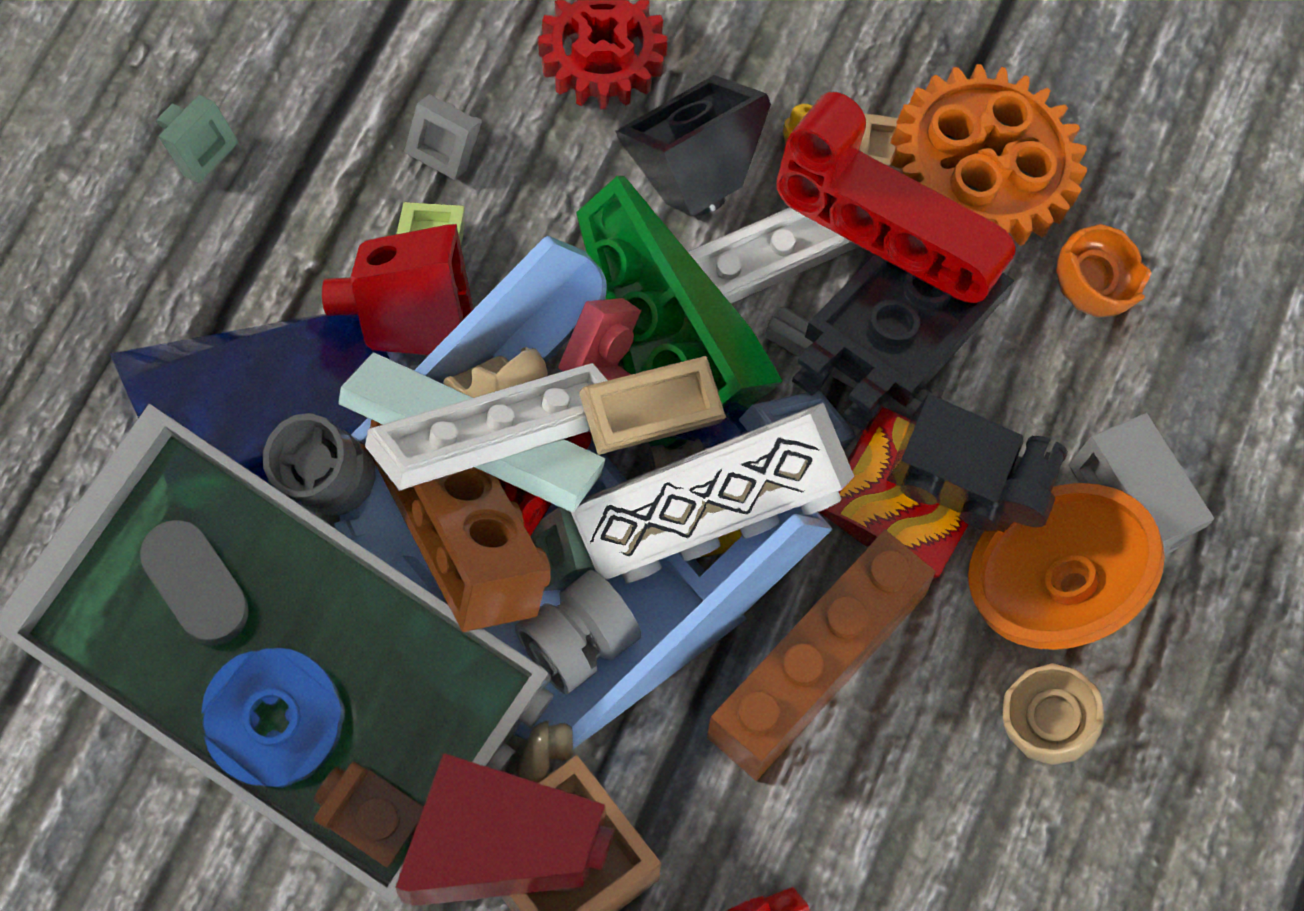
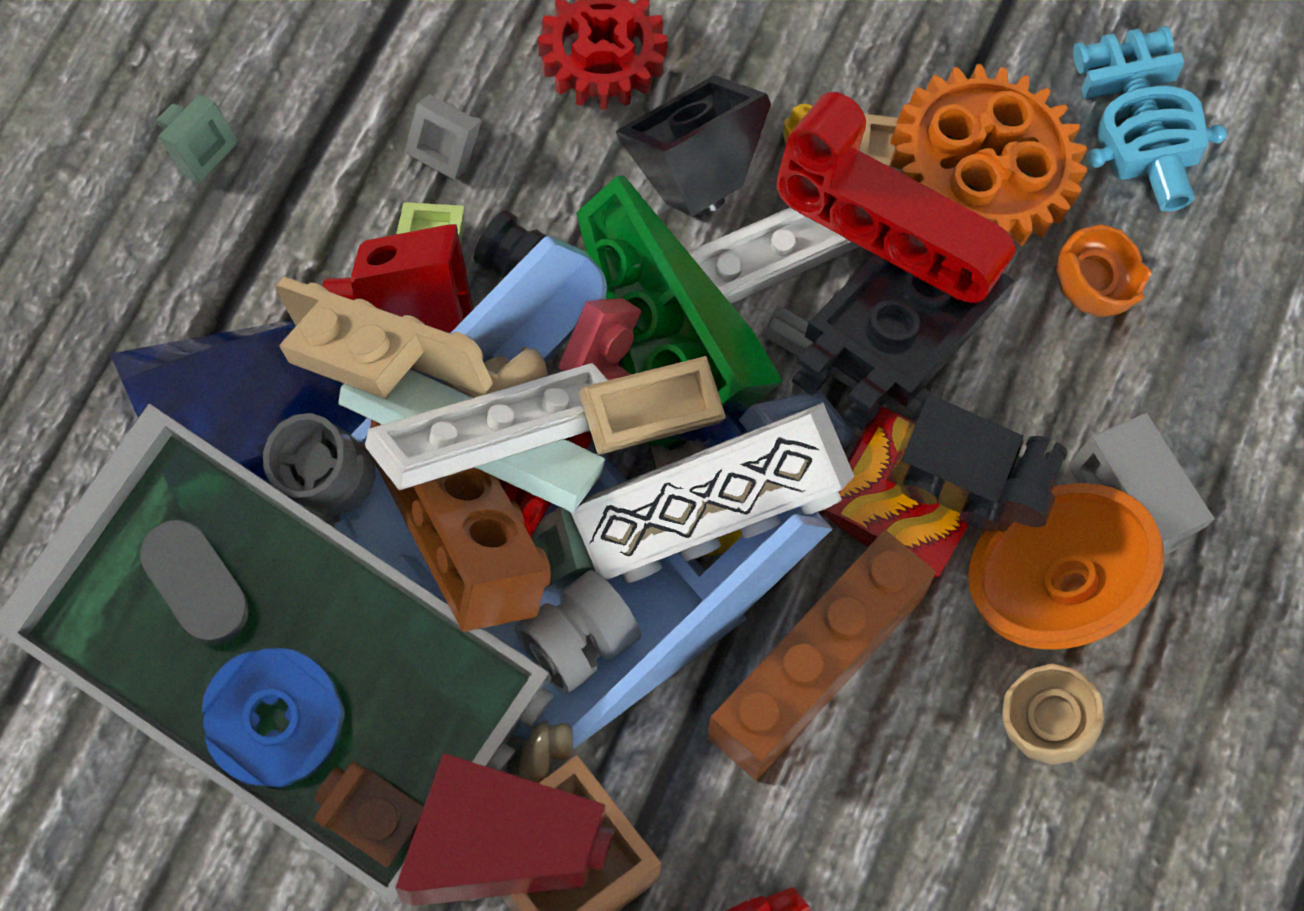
(370, 346): none -> tan bracket
(505, 243): none -> black wheel
(1166, 120): none -> medium azure torso

